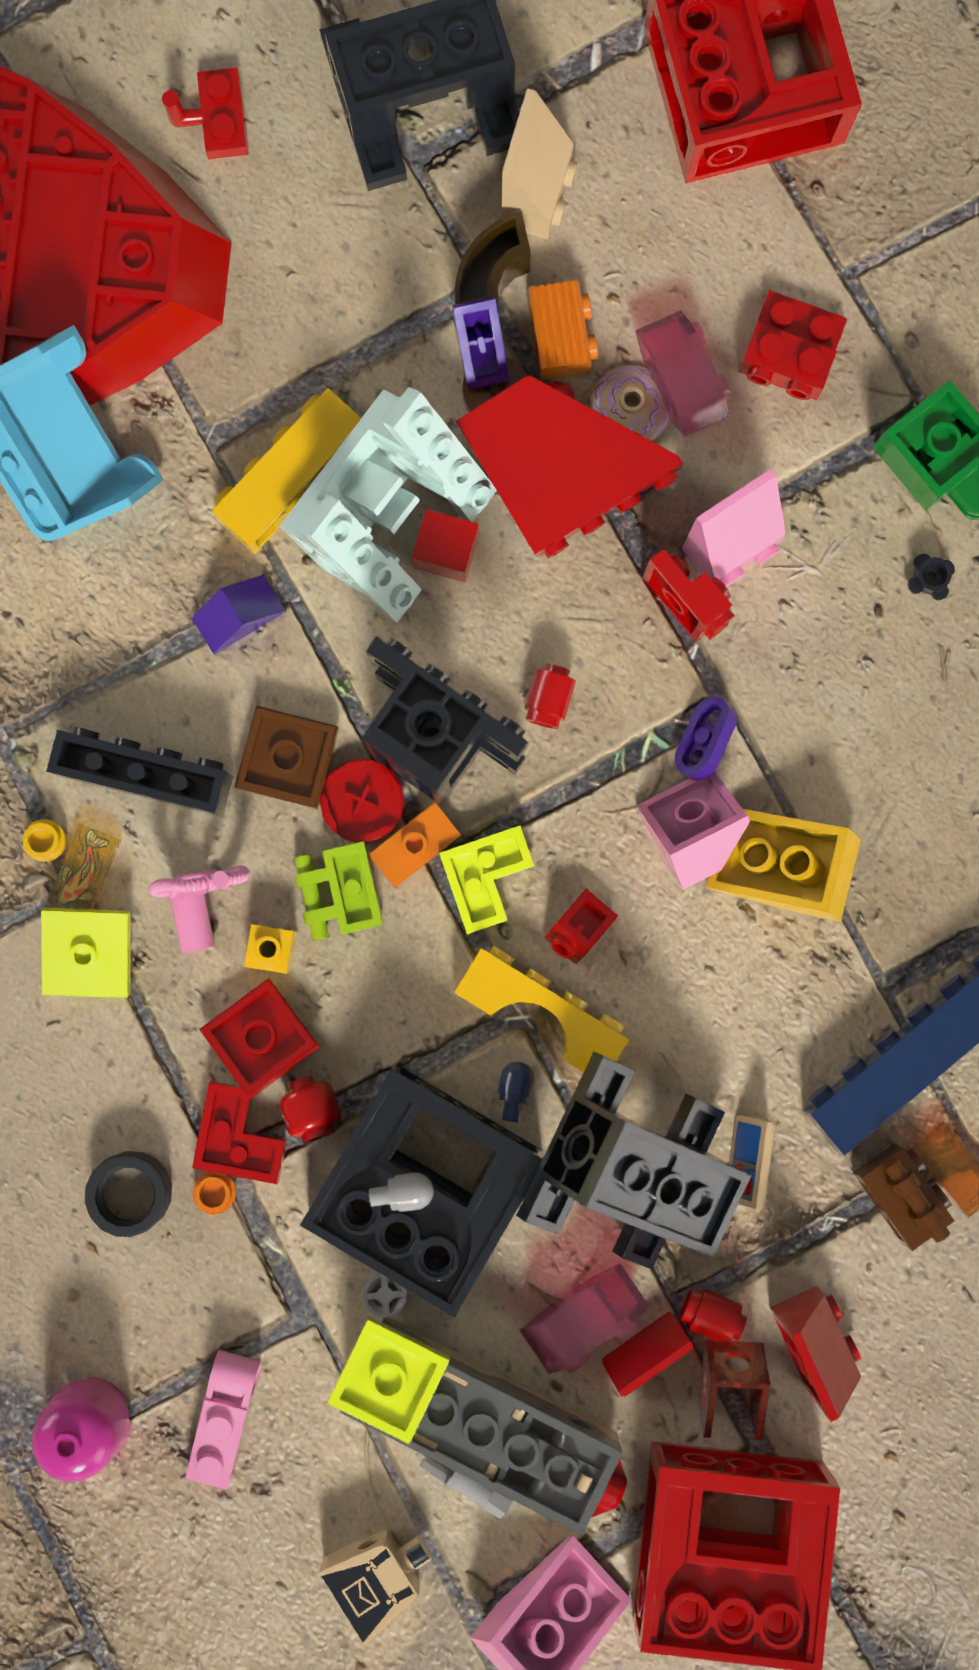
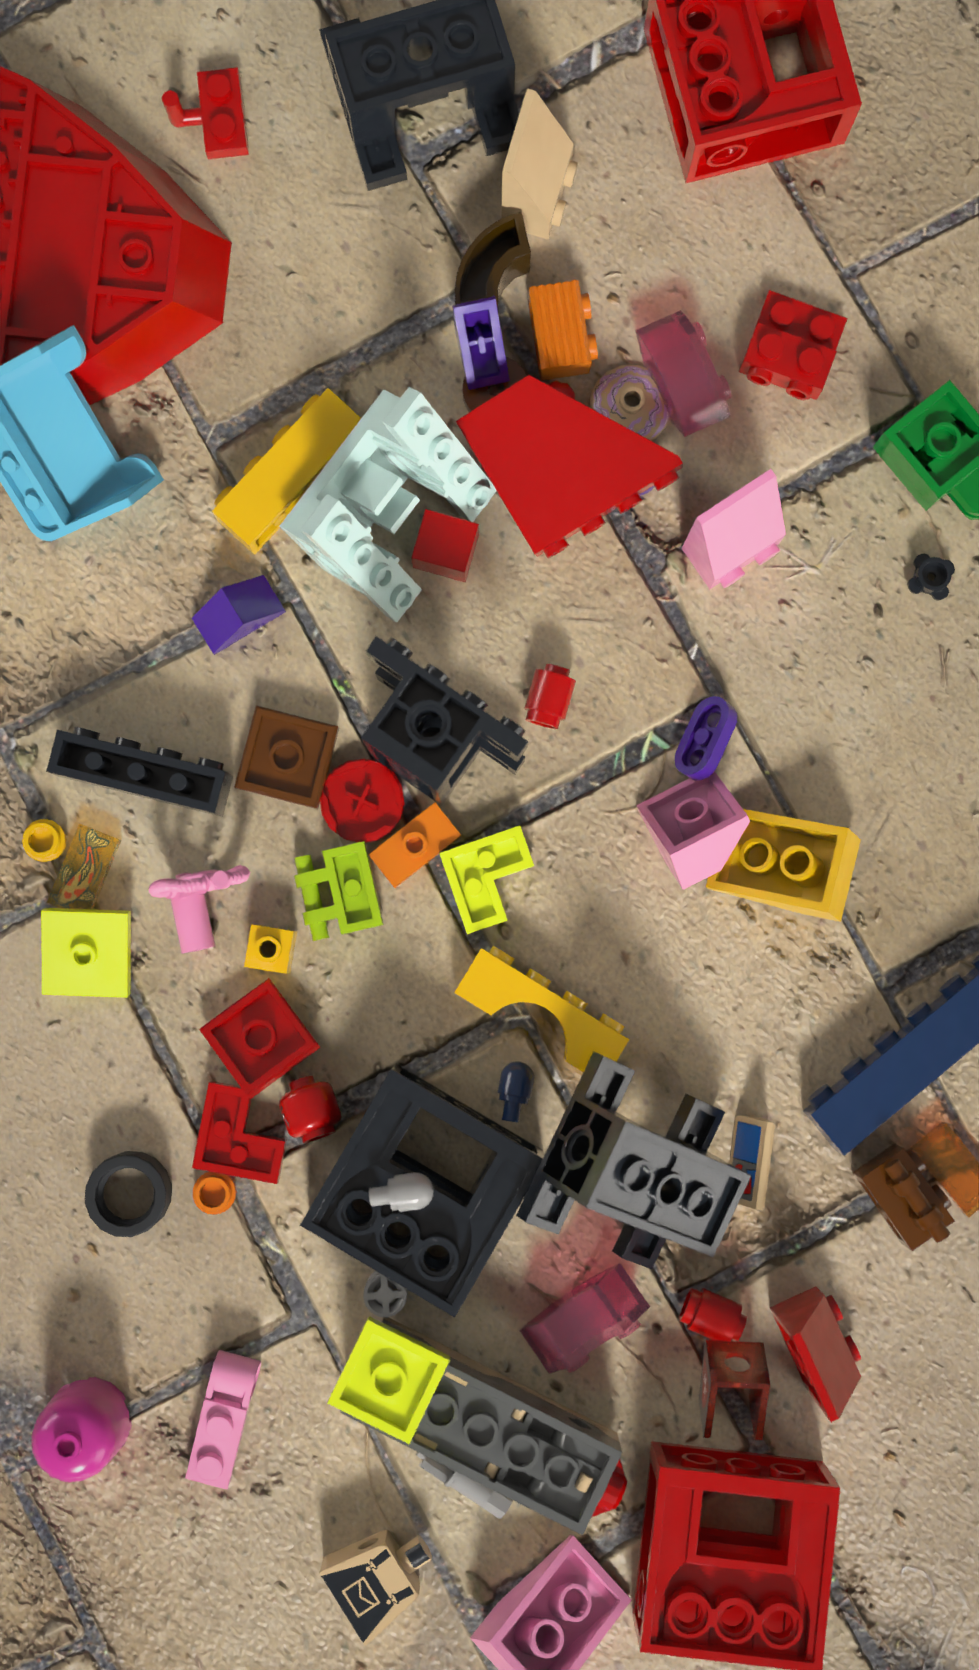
(580, 927): red bracket -> none
(647, 1353): red slope -> none
(697, 605): red plate -> none

